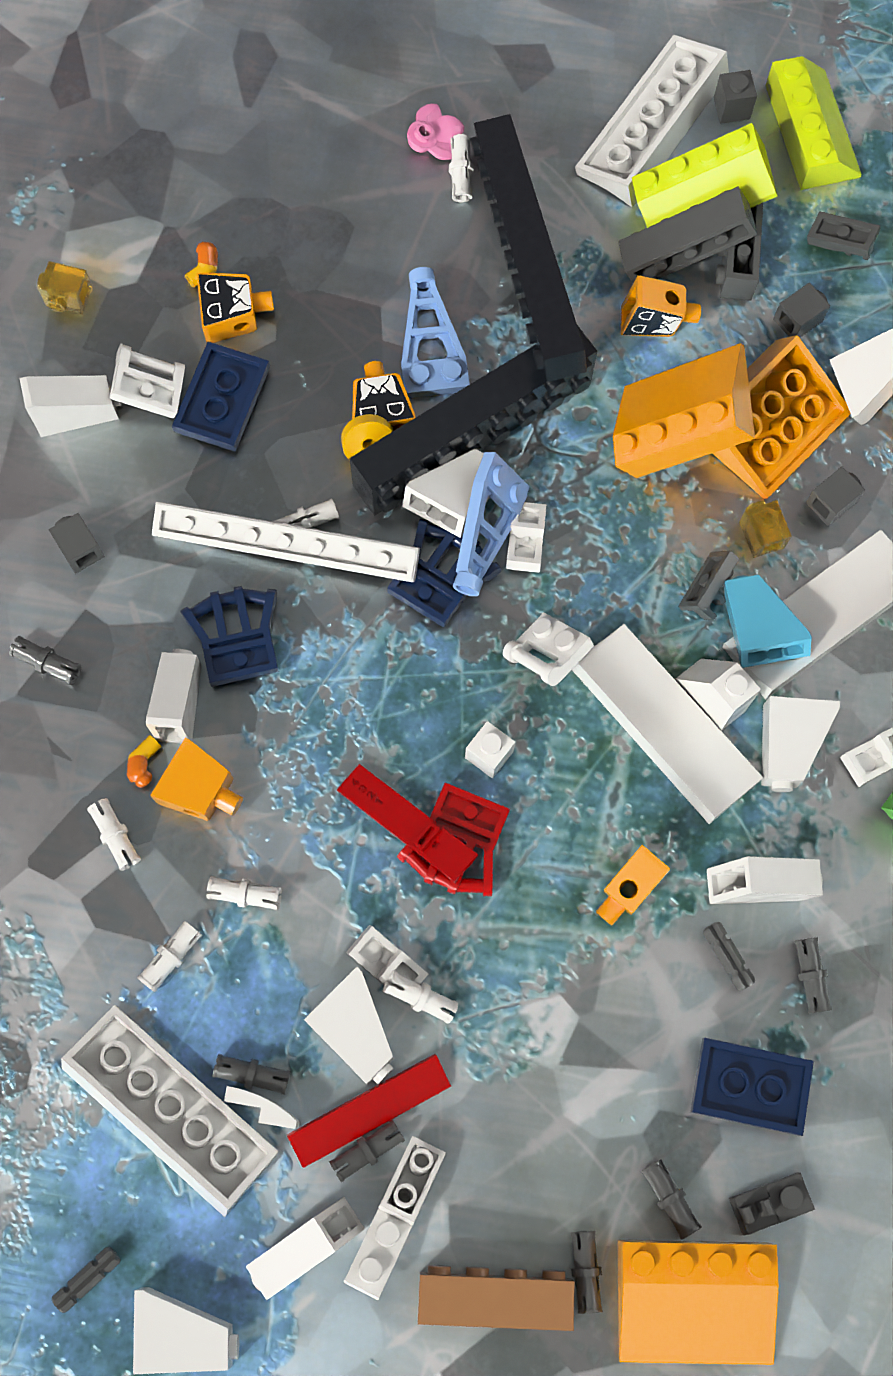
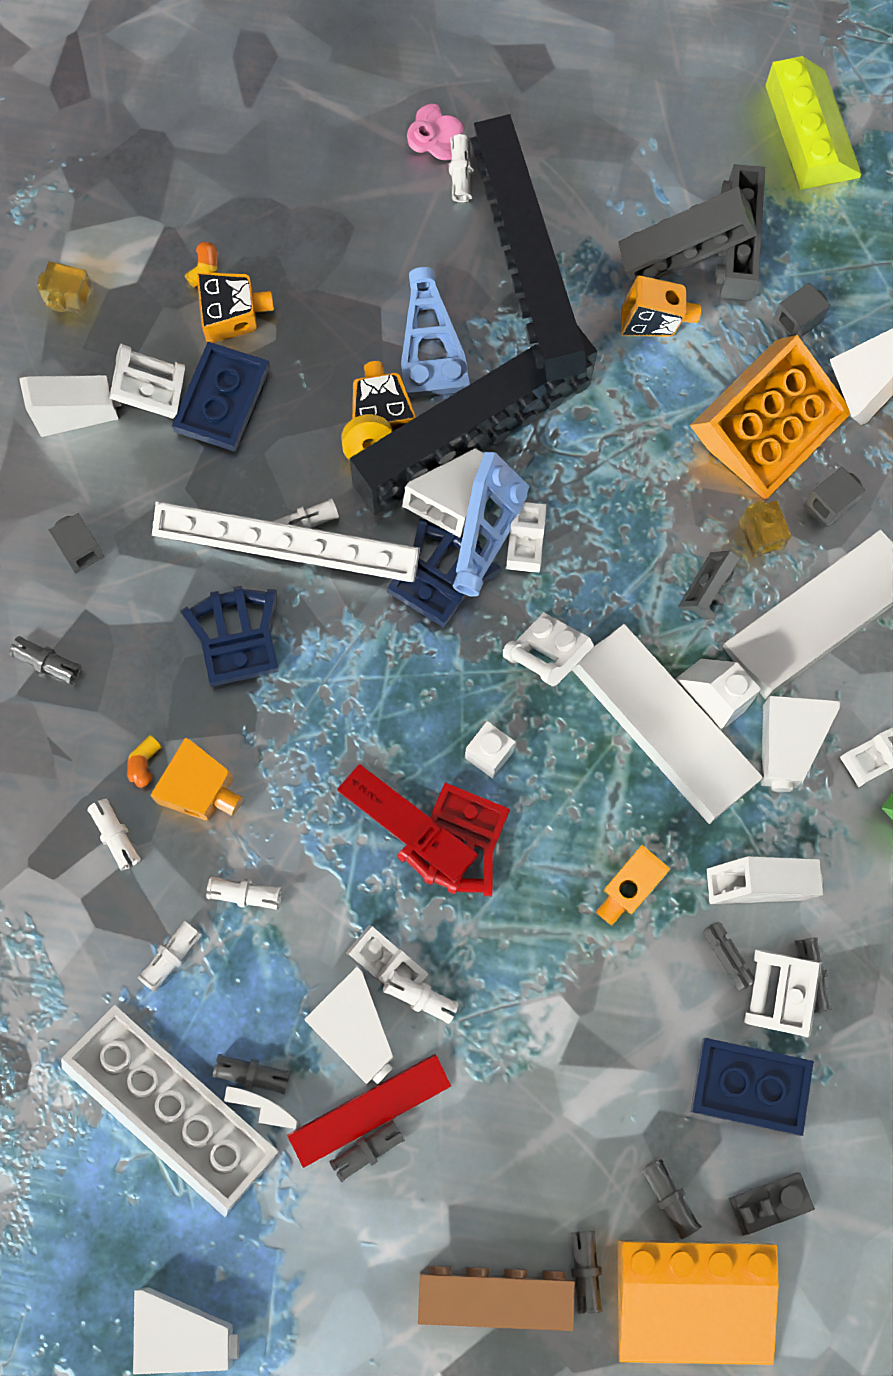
(85, 1279): dark grey axle -> none
(174, 697): white slope -> none
(304, 1248): white slope -> none
(394, 1218): white slope -> none
(654, 116): white arch -> none
(684, 413): light orange slope -> none
(706, 173): neon yellow slope -> none
(735, 96): dark grey brick -> none
(763, 624): medium azure slope -> none
(794, 996): none -> white plate
(843, 235): dark grey plate -> none

